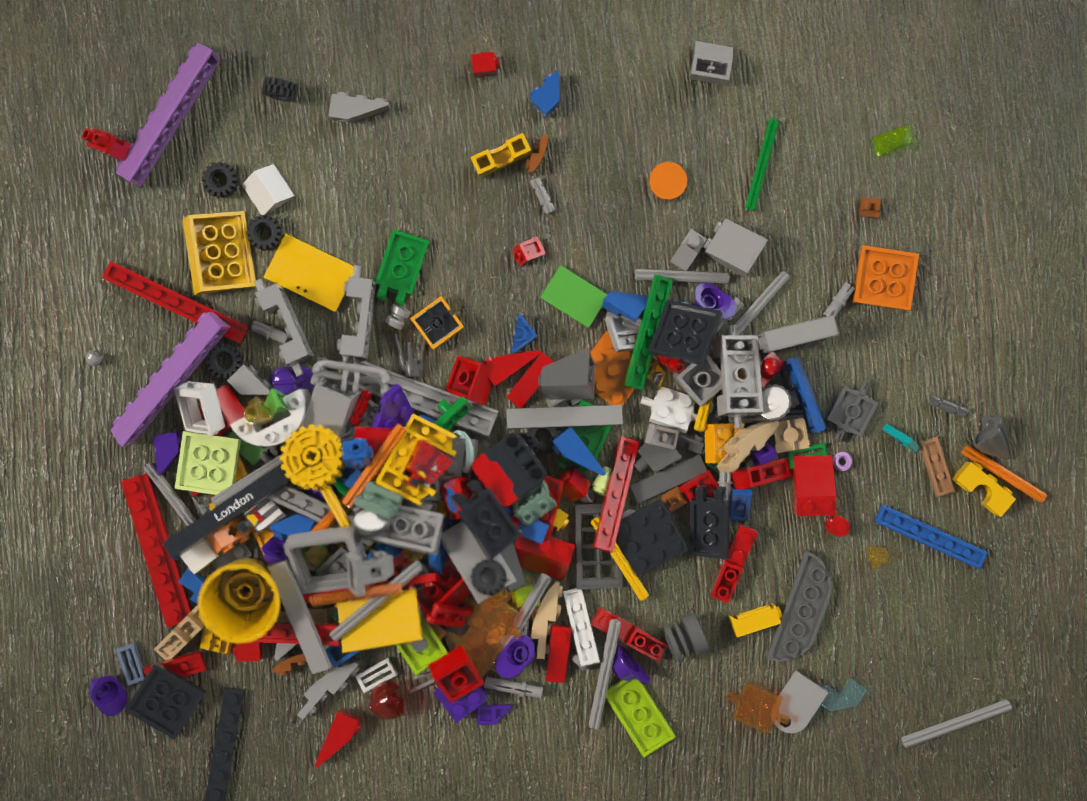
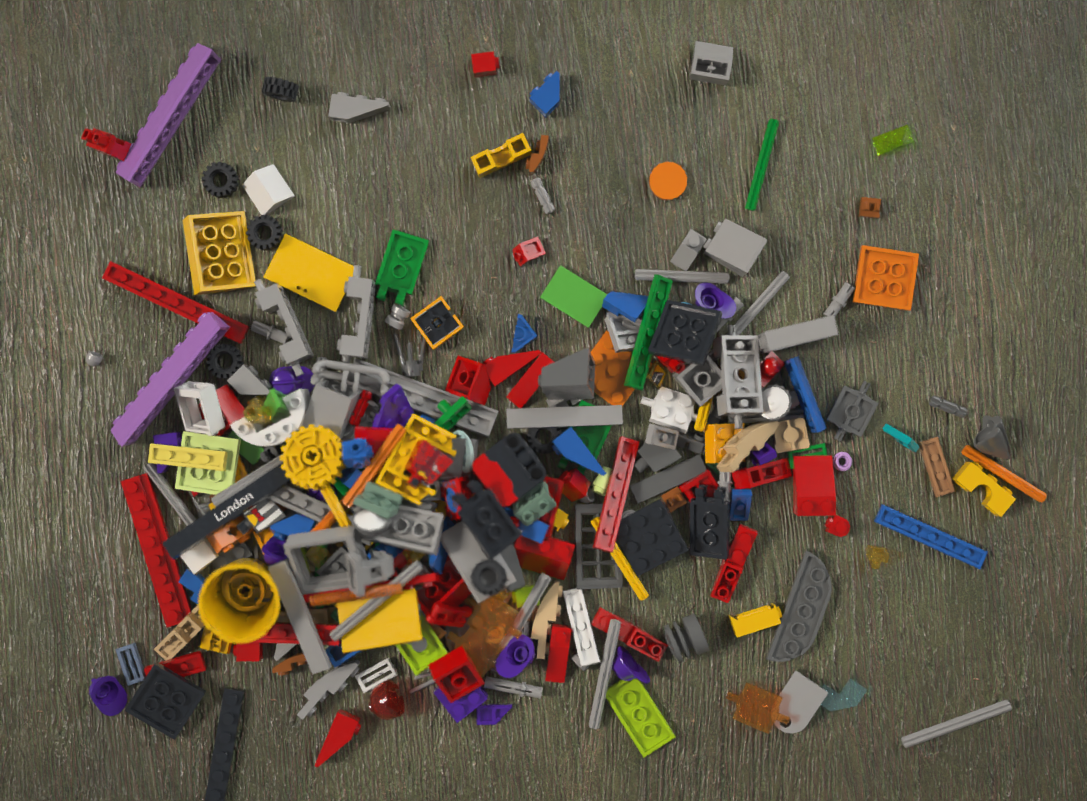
(187, 457): none -> light yellow tile

